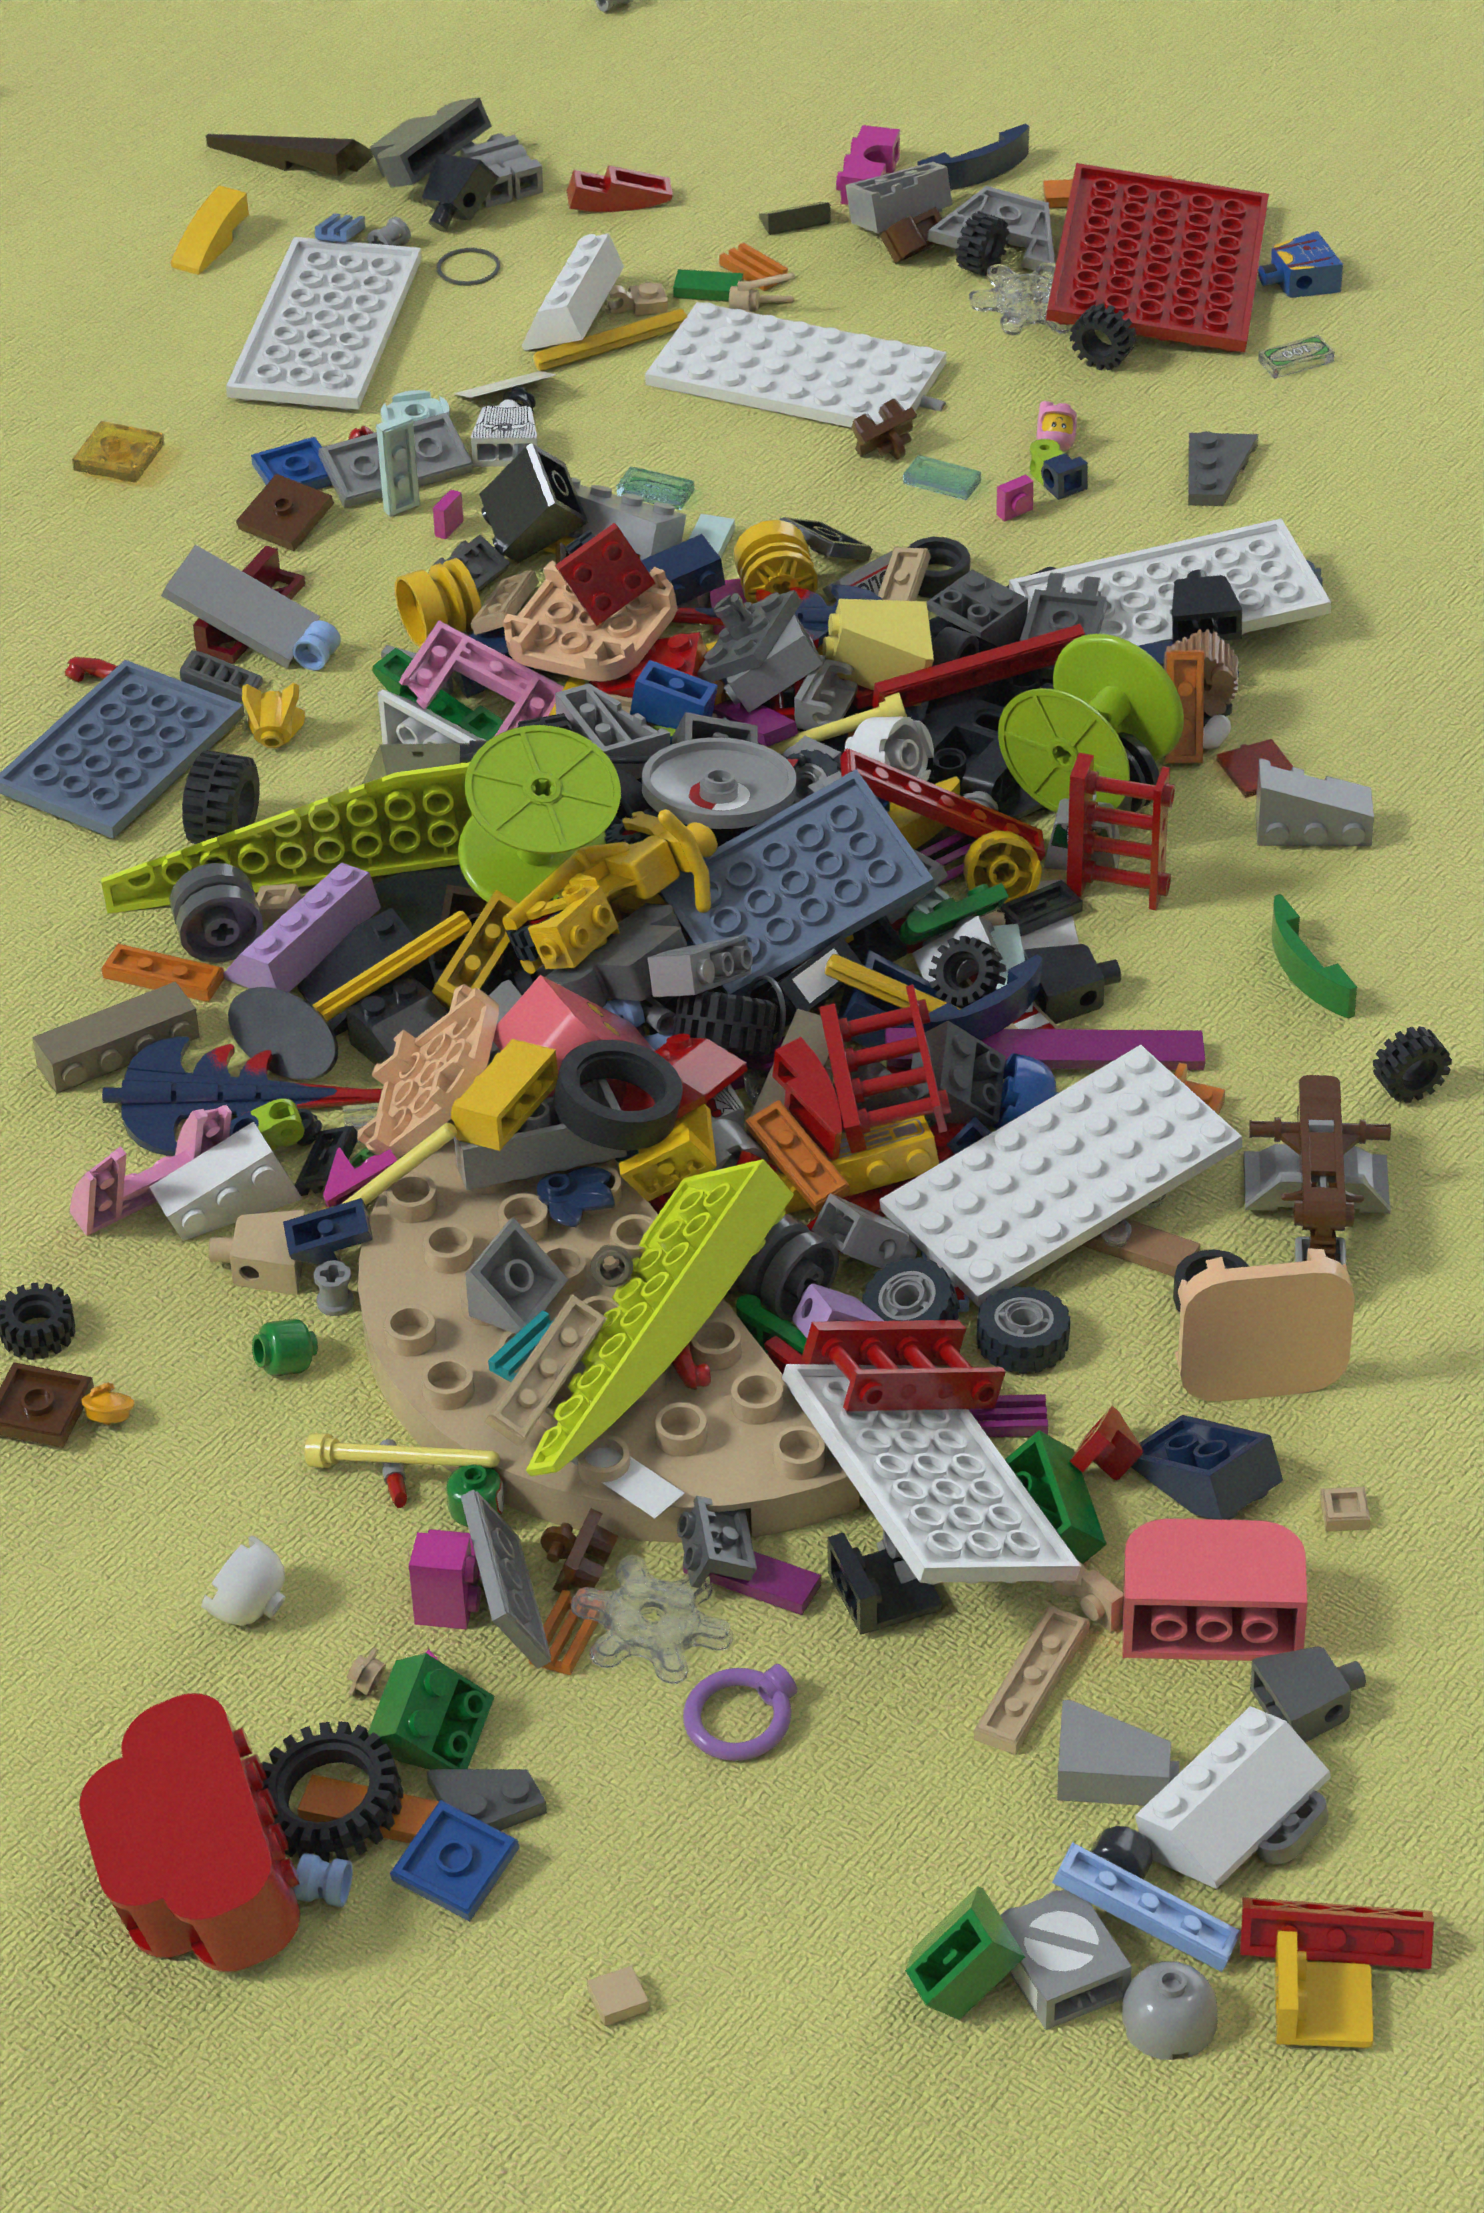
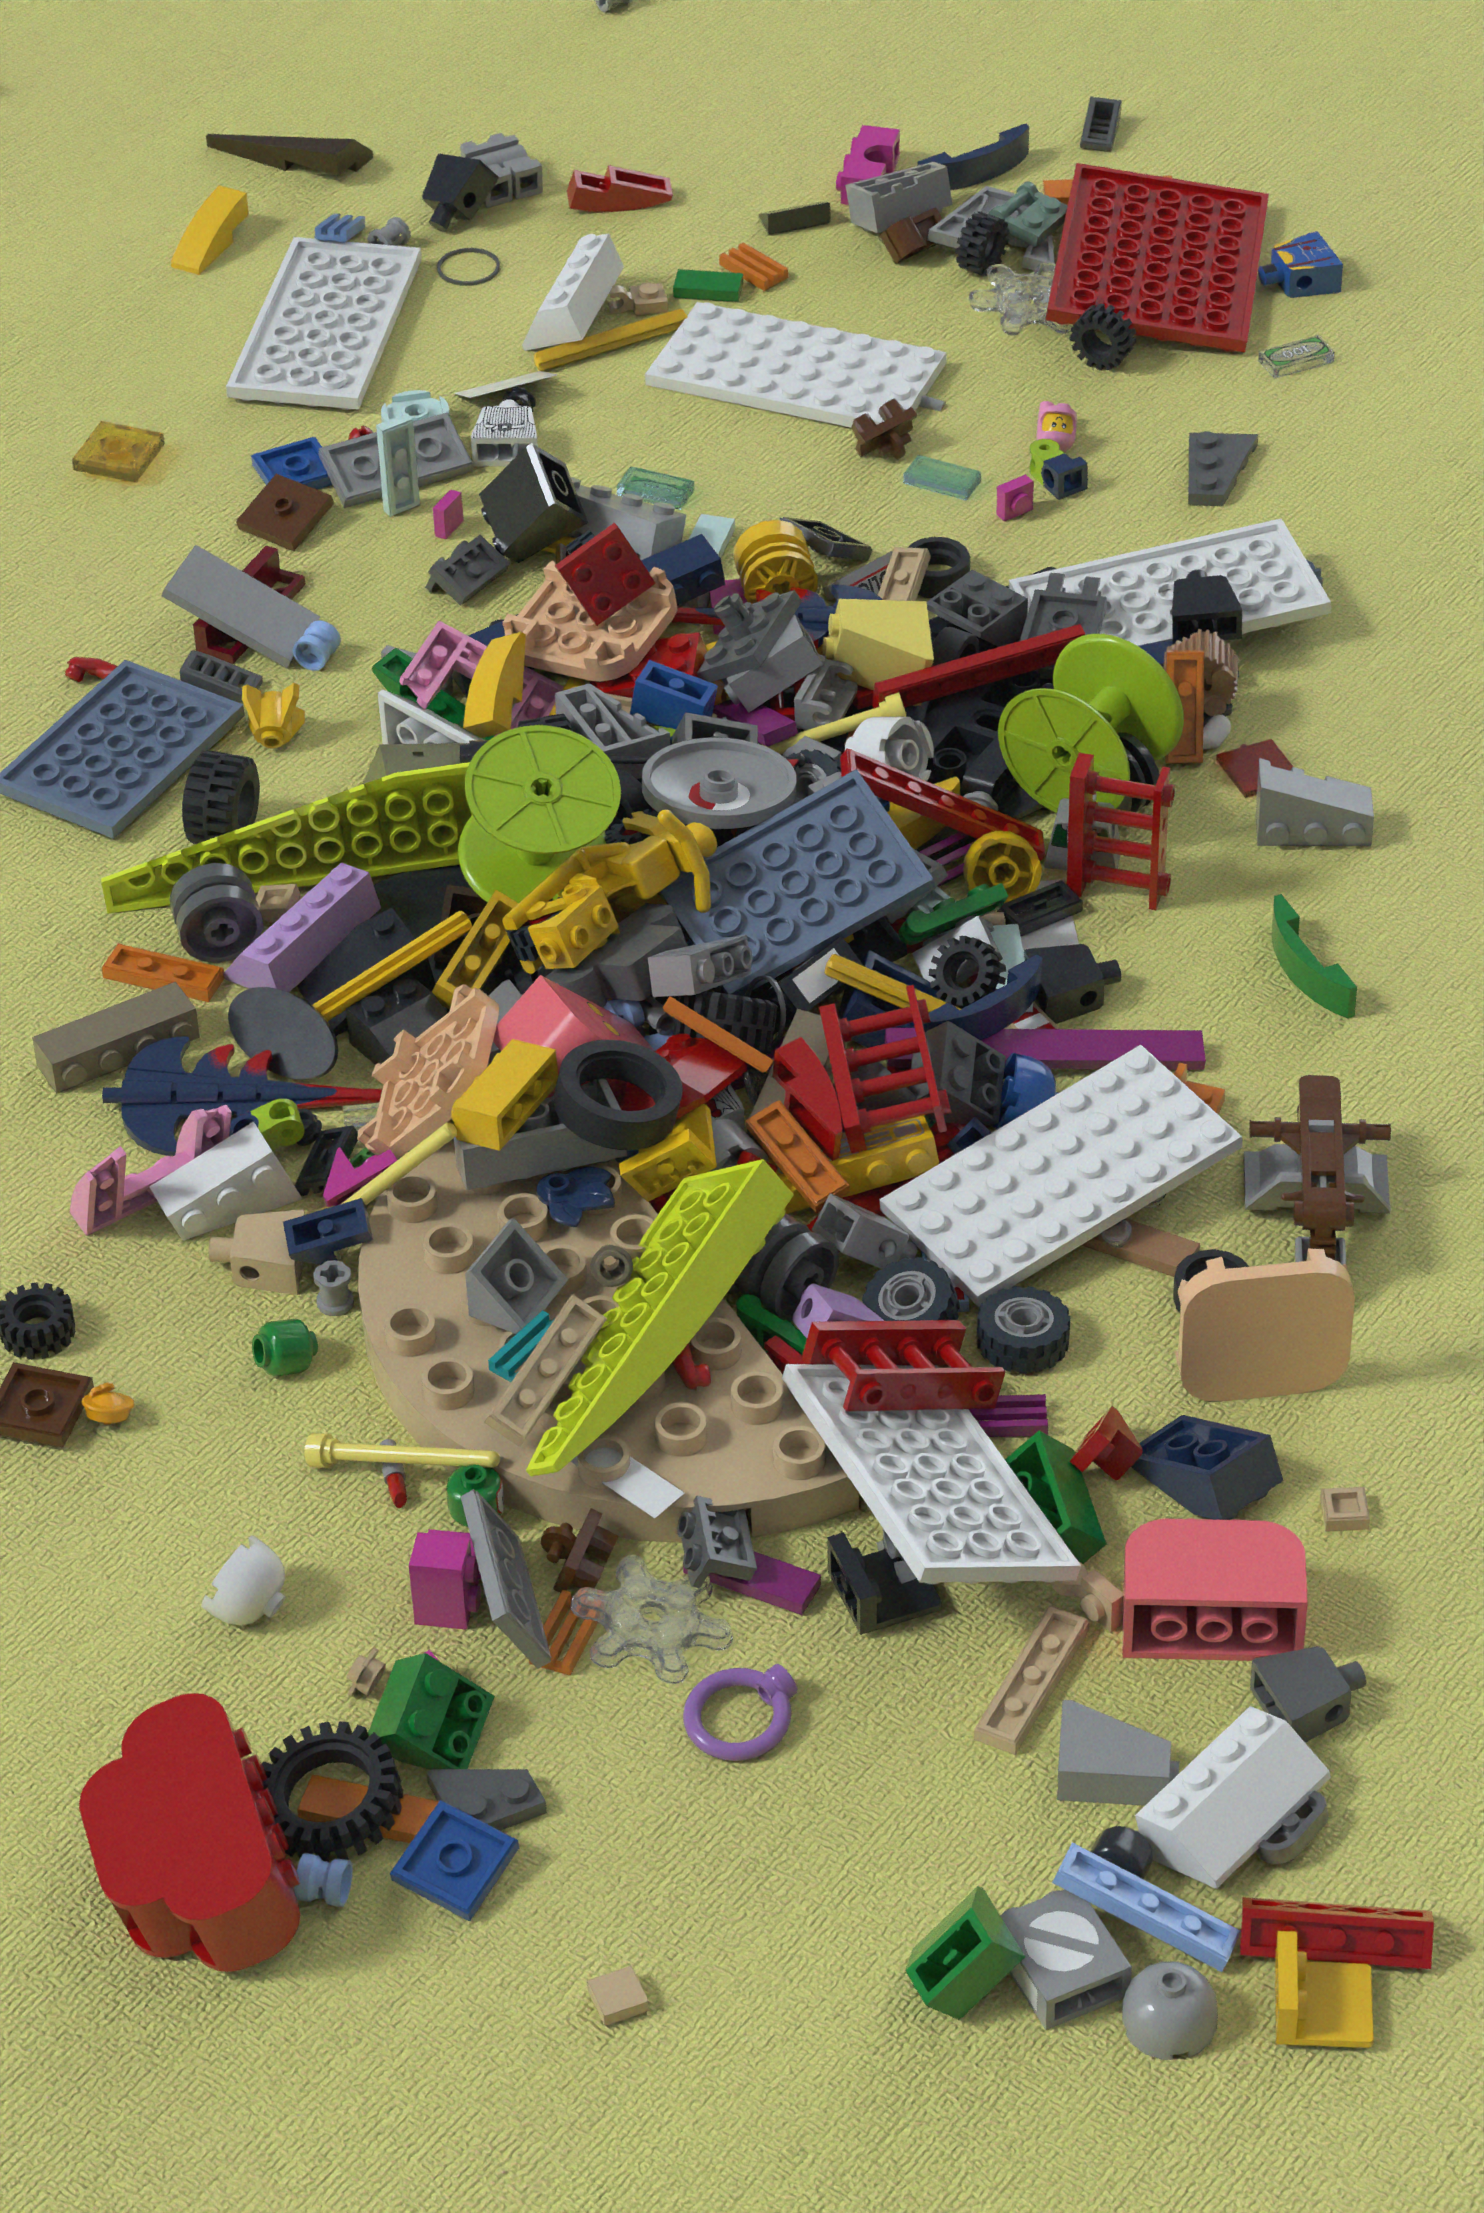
(412, 147): dark grey brick -> none
(442, 595): yellow wheel -> none
(496, 686): none -> yellow slope
(504, 600): tan tile -> none
(717, 1035): none -> orange tile
(747, 299): tan plant -> none
(1038, 220): none -> sand green plate
(1101, 117): none -> dark grey slope
(1412, 1064): black tyre -> none

